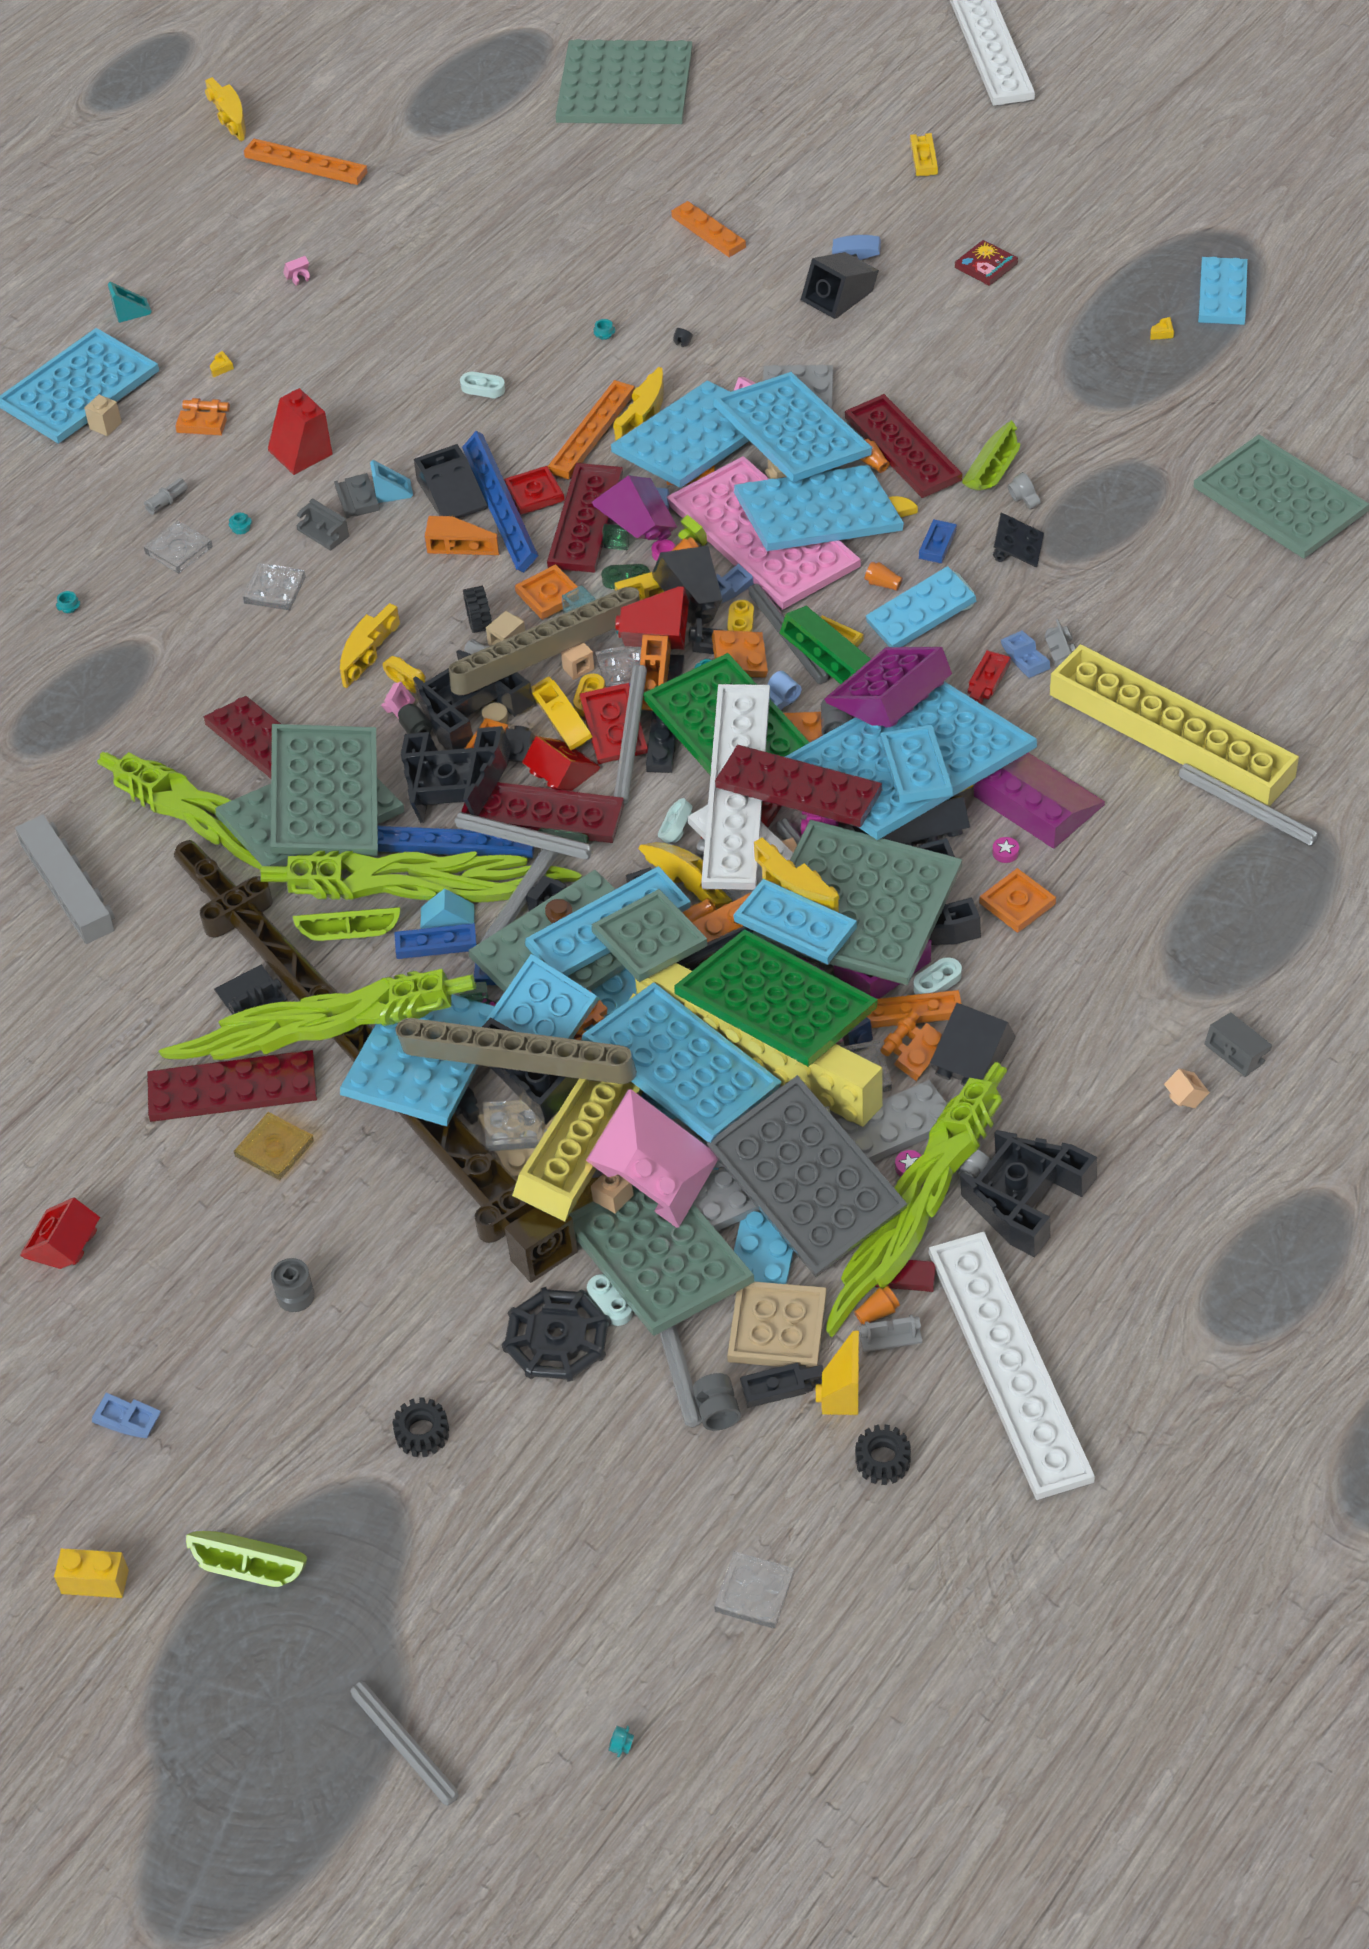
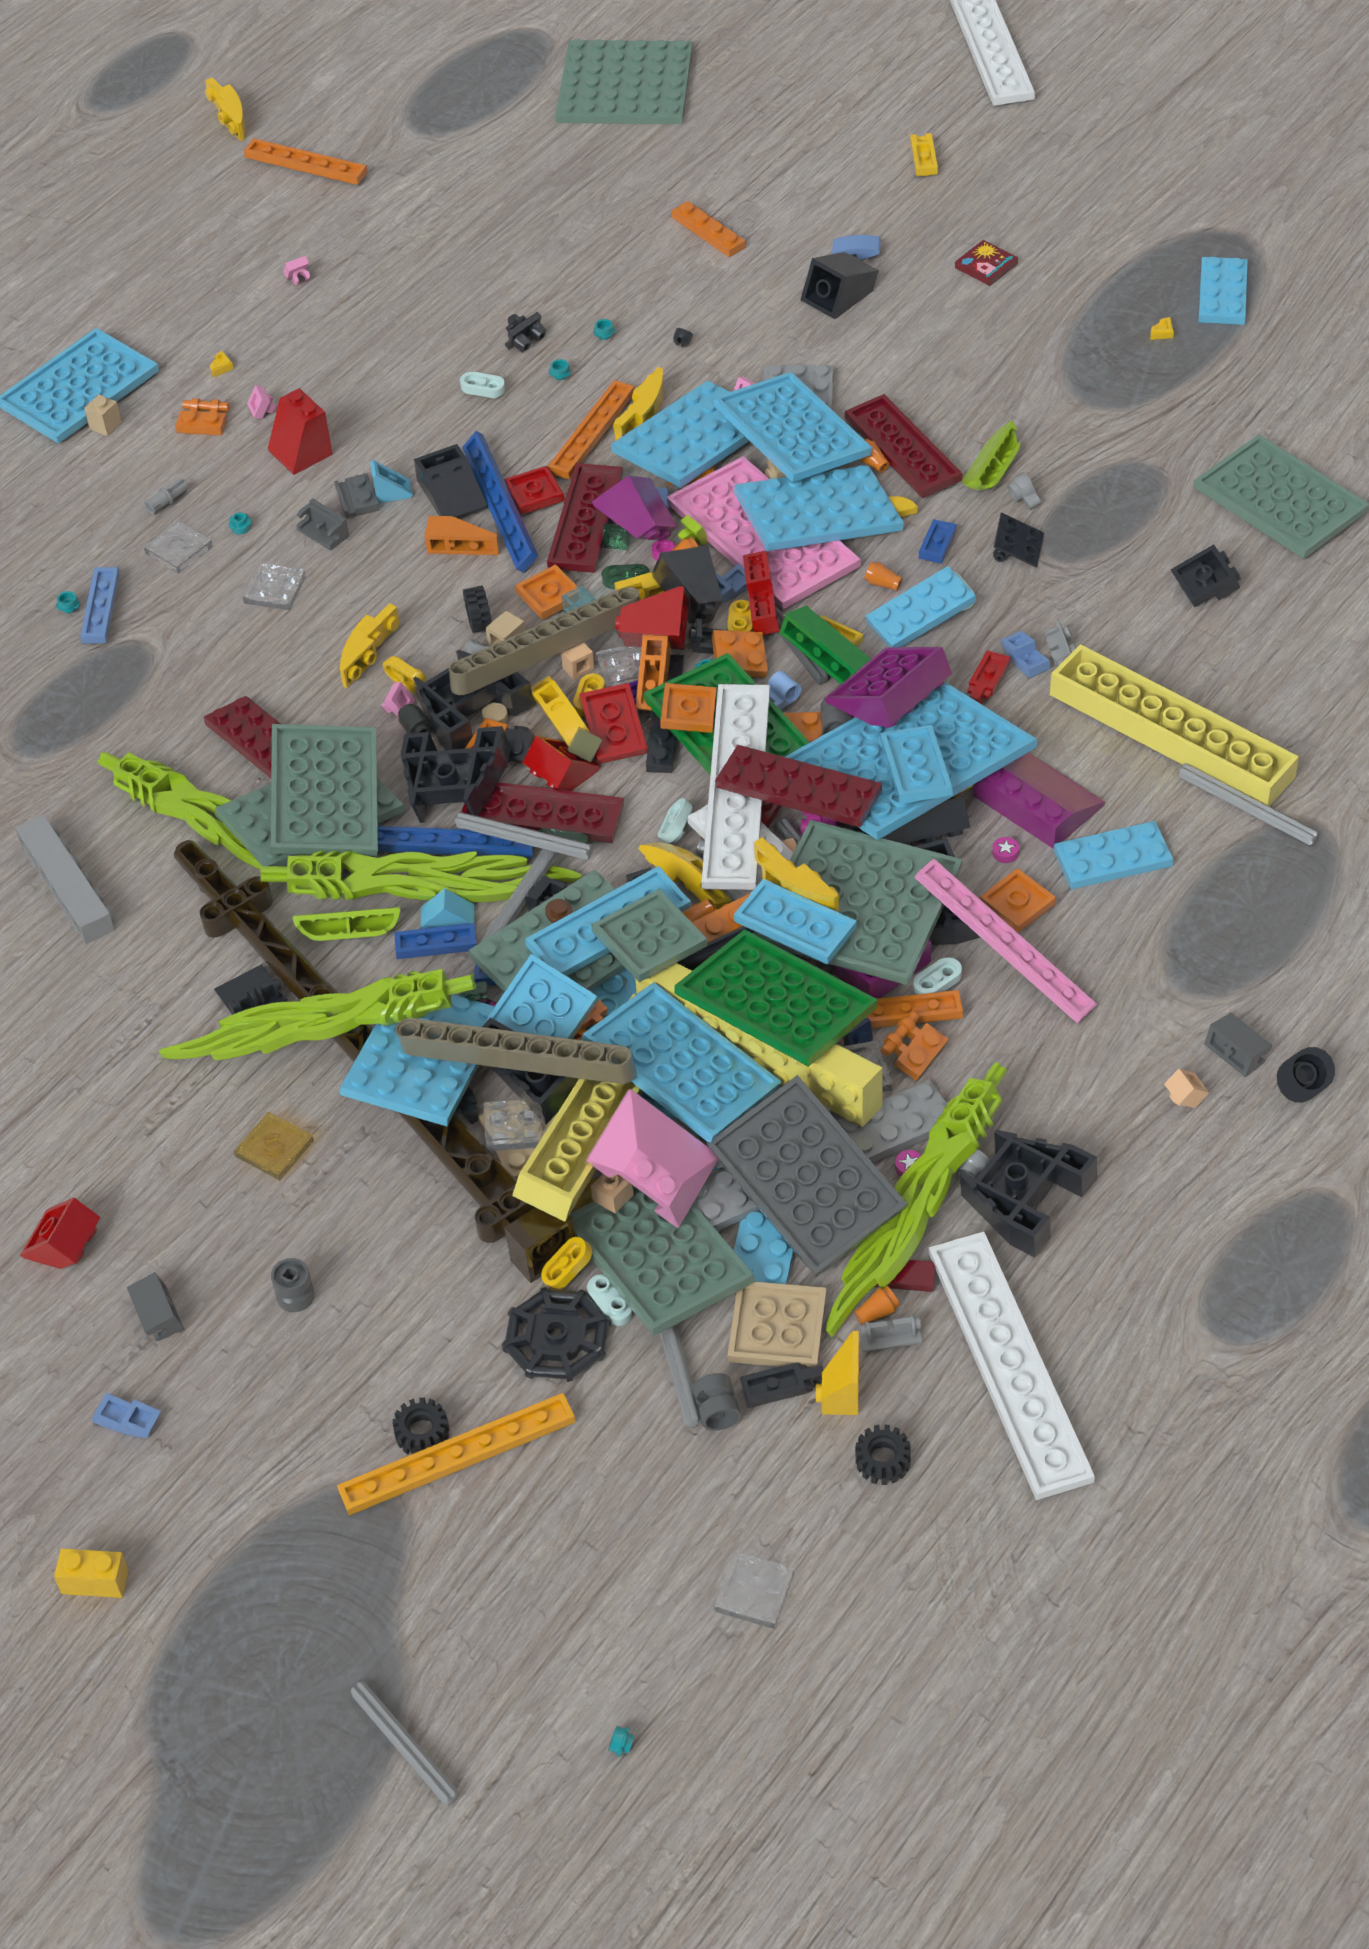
(100, 605): none -> medium blue plate
(127, 304): teal slope -> none
(155, 1307): none -> dark grey hinge
(231, 1085): dark red plate -> none
(245, 1558): lime brick -> none
(260, 402): none -> bright pink tile
(455, 1454): none -> light orange plate
(520, 328): none -> black hips
(559, 369): none -> teal plate
(566, 1263): none -> yellow plate
(584, 744): none -> olive tile
(630, 732): light grey axle -> none
(688, 707): none -> orange plate
(761, 593): none -> red slope
(971, 1044): black slope -> none
(1005, 941): none -> bright pink tile
(1113, 855): none -> medium azure plate
(1206, 576): none -> black plate
(1305, 1074): none -> black piece

